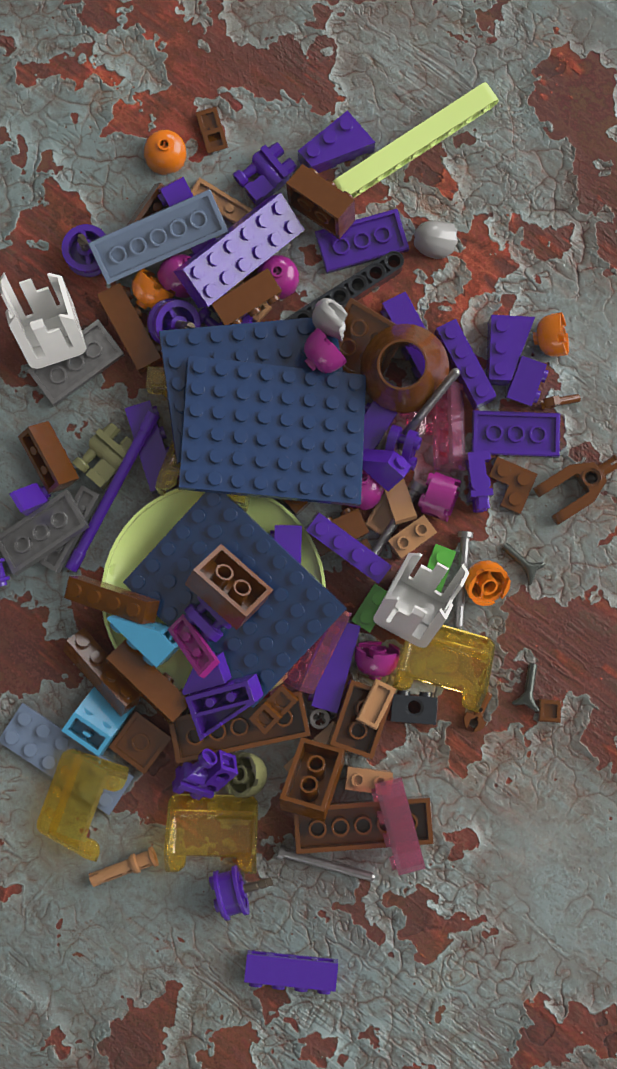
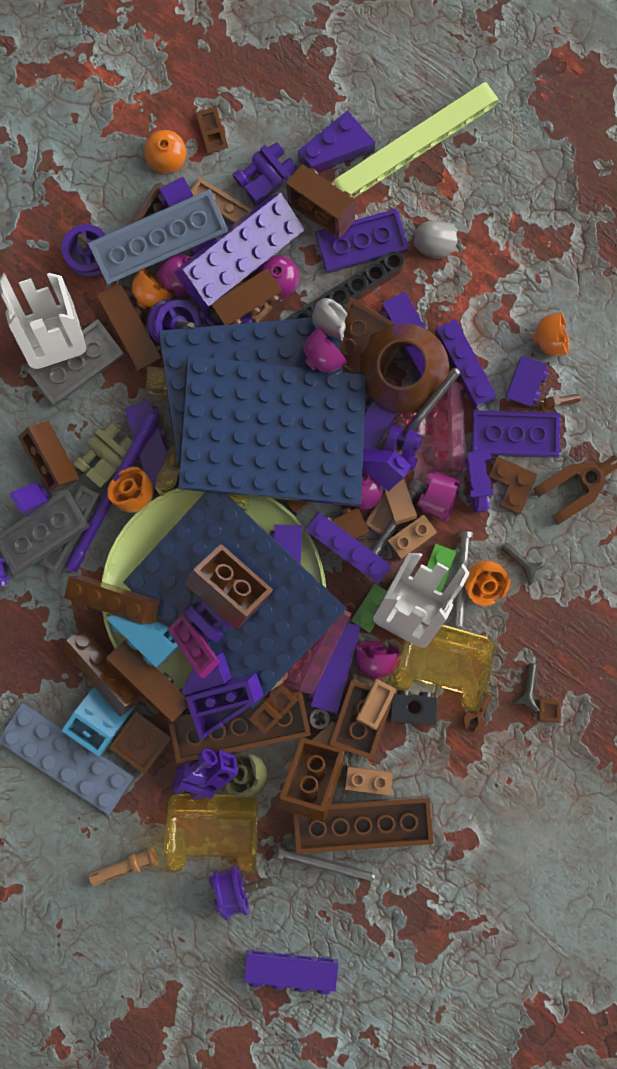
(75, 797): clear yellow windscreen -> none
(131, 491): none -> orange cylinder
(399, 825): clear pink brick -> none
(504, 346): dark purple wedge -> none

